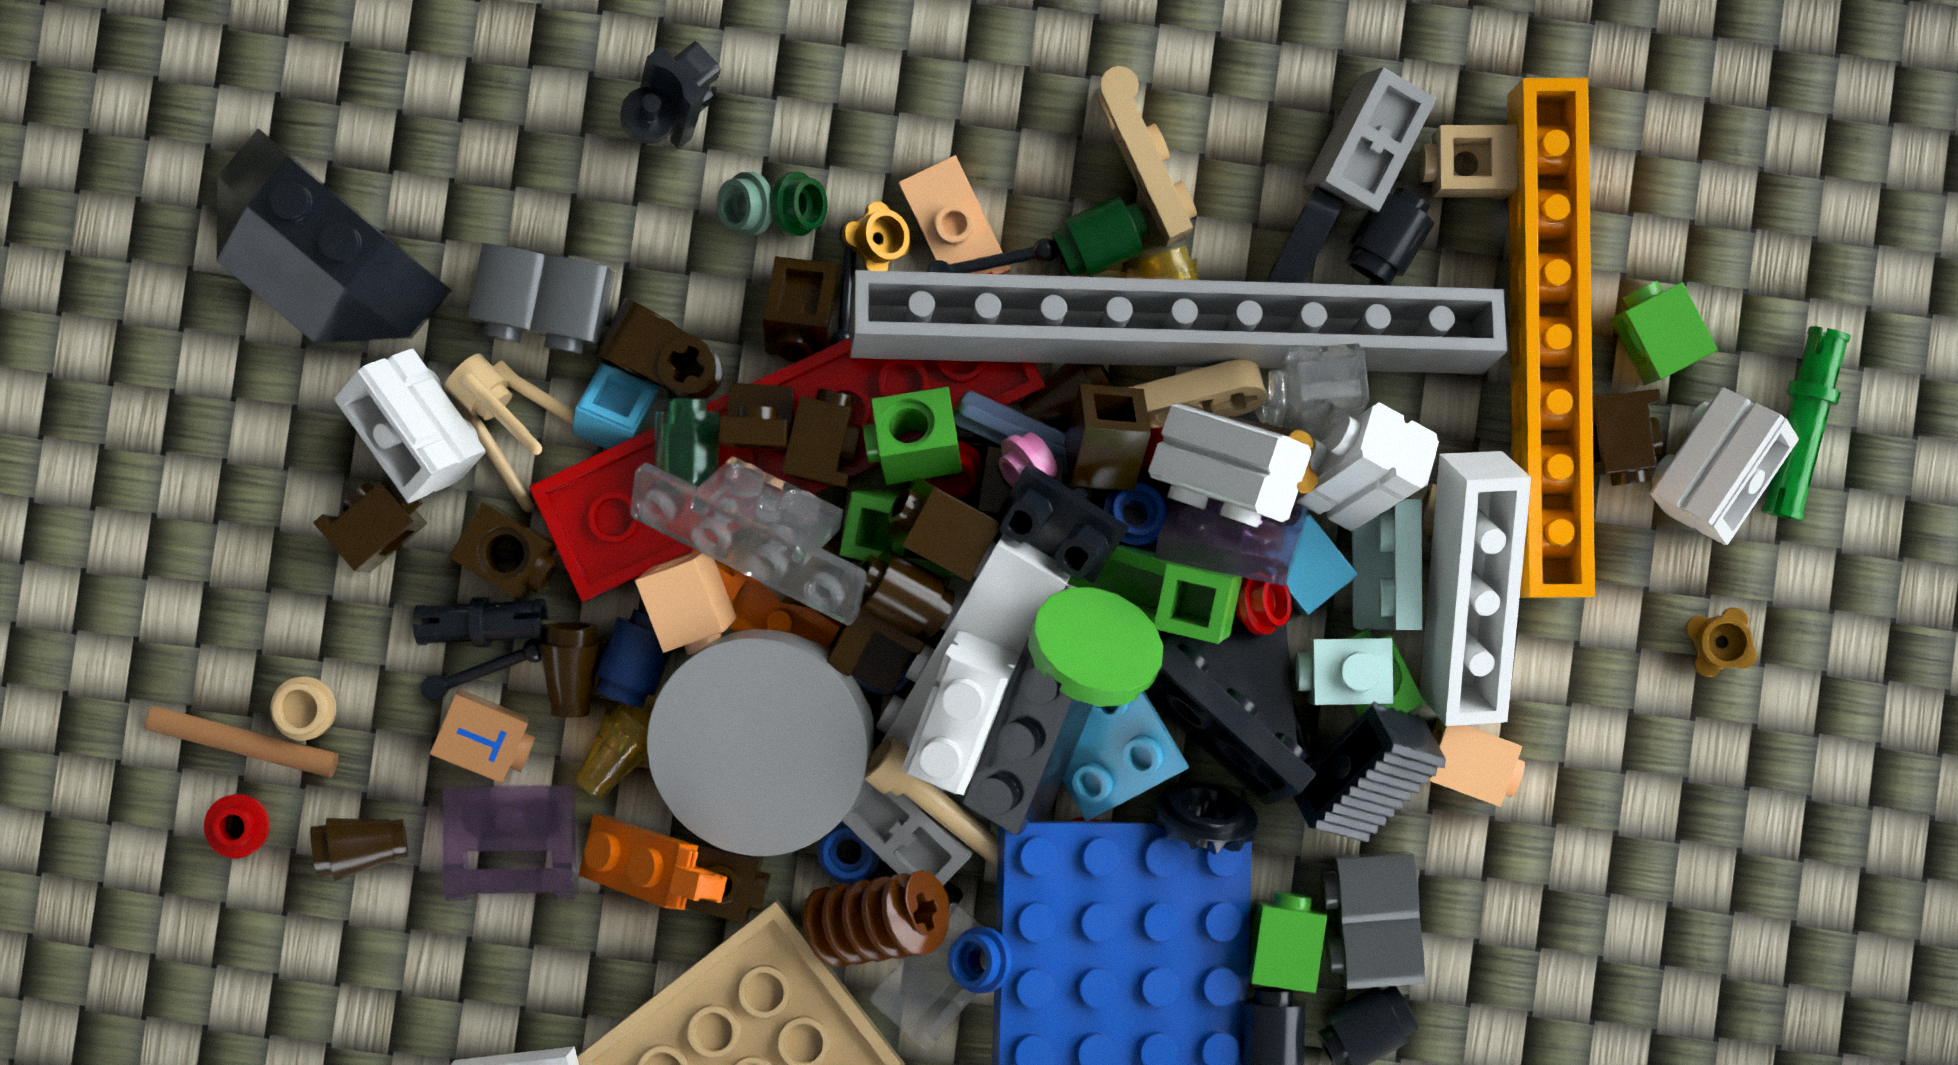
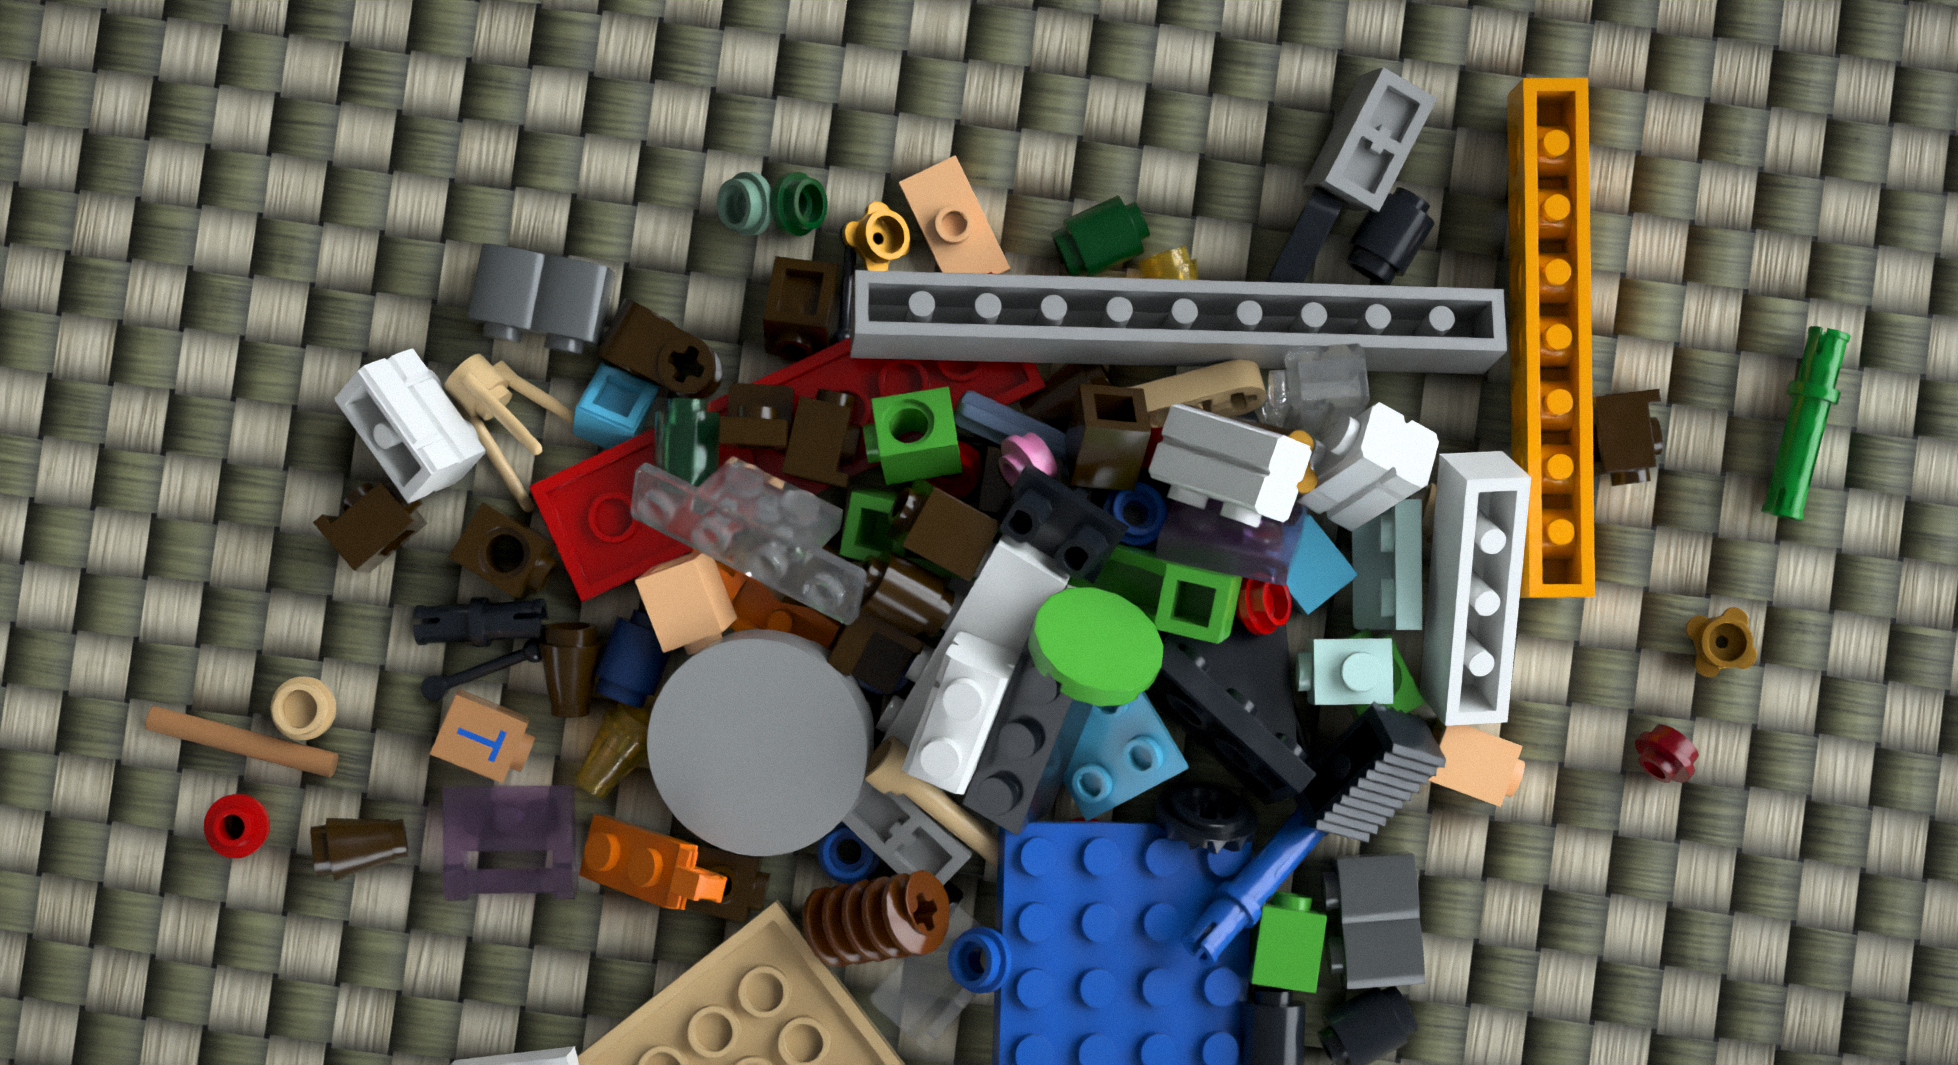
(316, 252): black wedge -> none
(670, 96): black hips -> none
(1043, 251): black hinge -> none
(1144, 154): tan plate -> none
(1239, 901): none -> blue pin
(1491, 151): tan brick -> none
(1662, 331): bright green brick -> none
(1666, 754): none -> dark red plate
(1722, 464): white brick -> none

